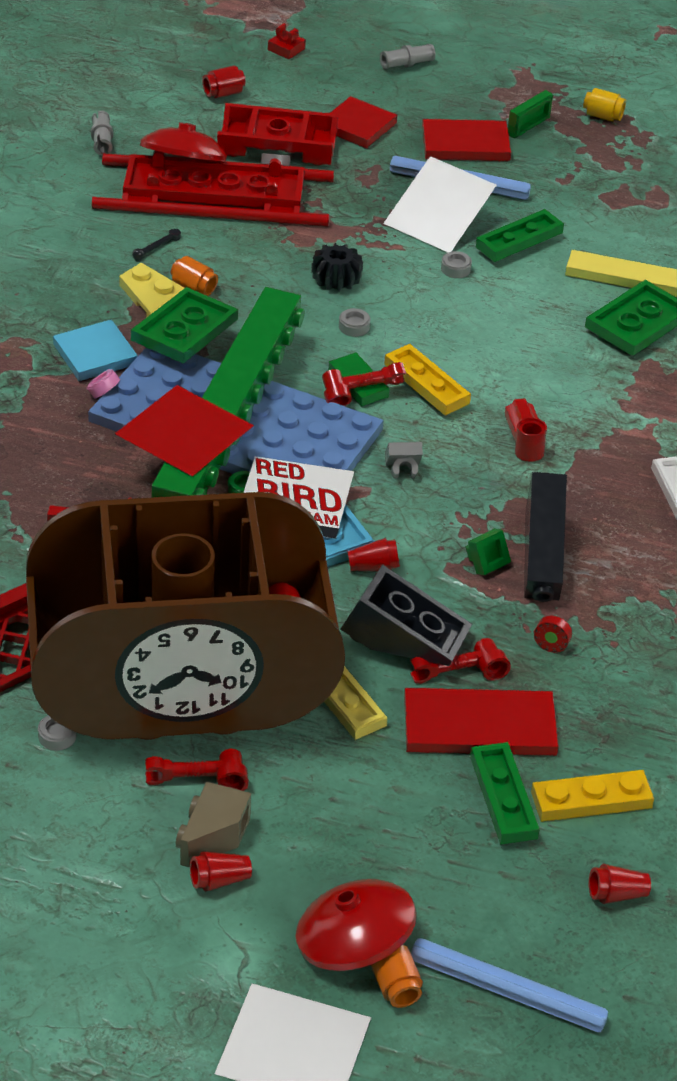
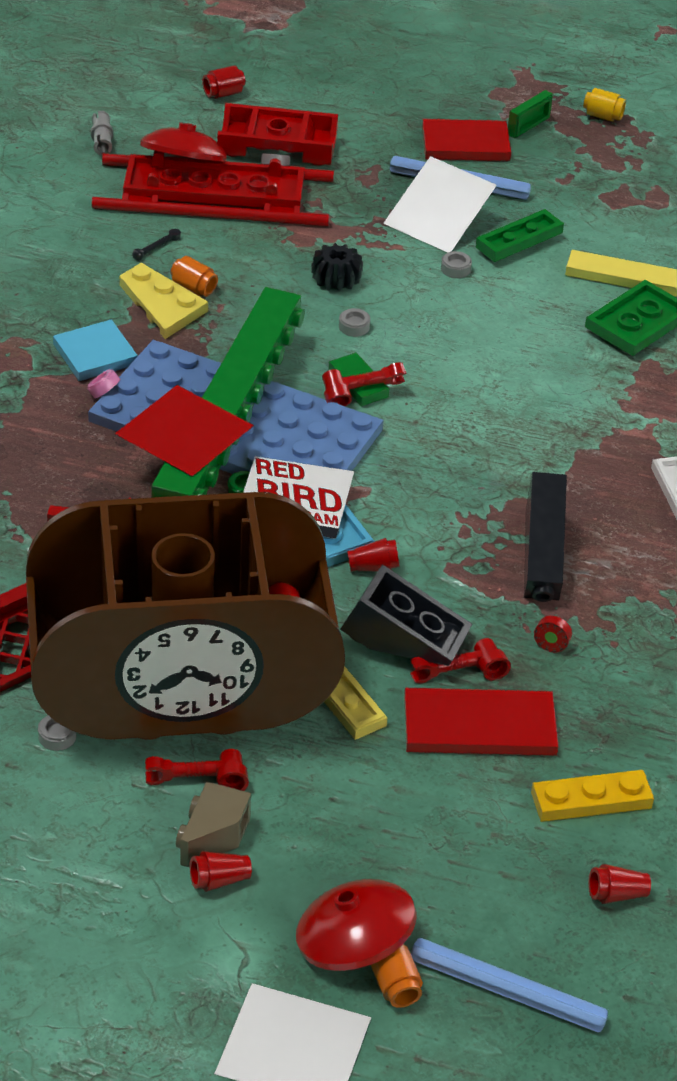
(184, 325): green plate -> none
(286, 43): red tile -> none
(362, 121): red tile -> none
(403, 454): light grey tile -> none
(407, 56): light grey pin -> none
(429, 380): yellow plate -> none
(488, 551): green tile -> none
(504, 793): green plate -> none
(527, 430): red piece -> none

